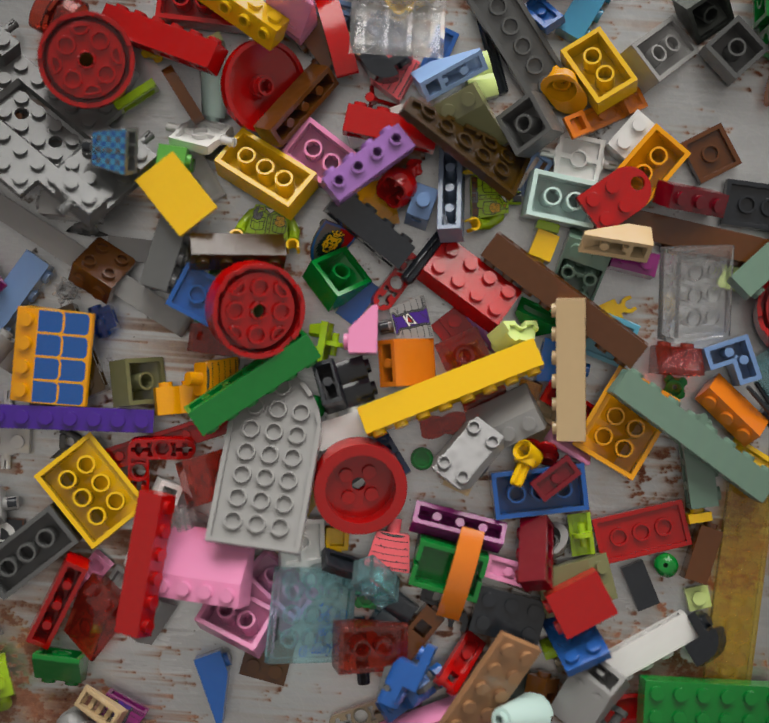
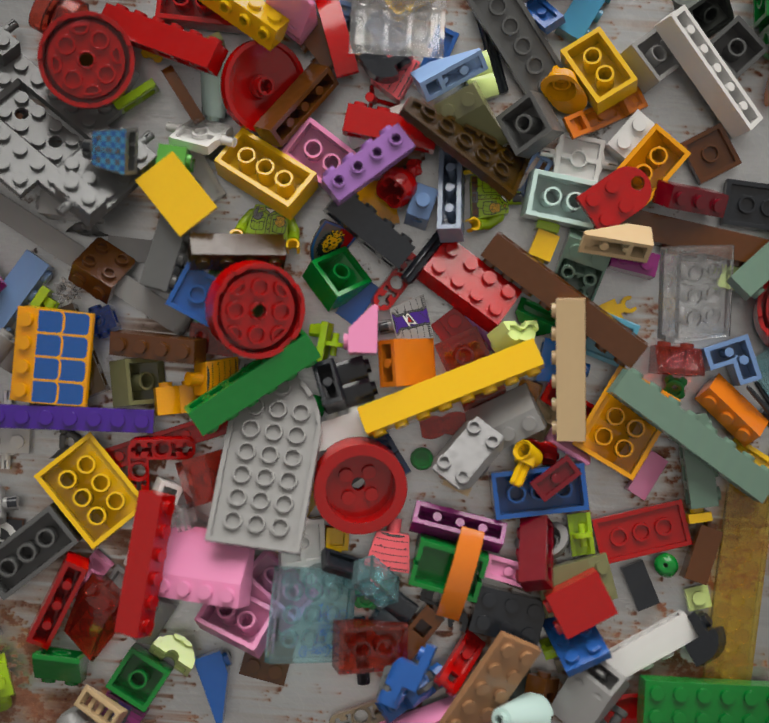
(44, 298): none -> lime tile
(139, 677): none -> green brick
(158, 346): none -> reddish brown brick
(177, 649): none -> yellowish green cylinder
(647, 475): none -> bright pink slope
(708, 72): none -> white brick

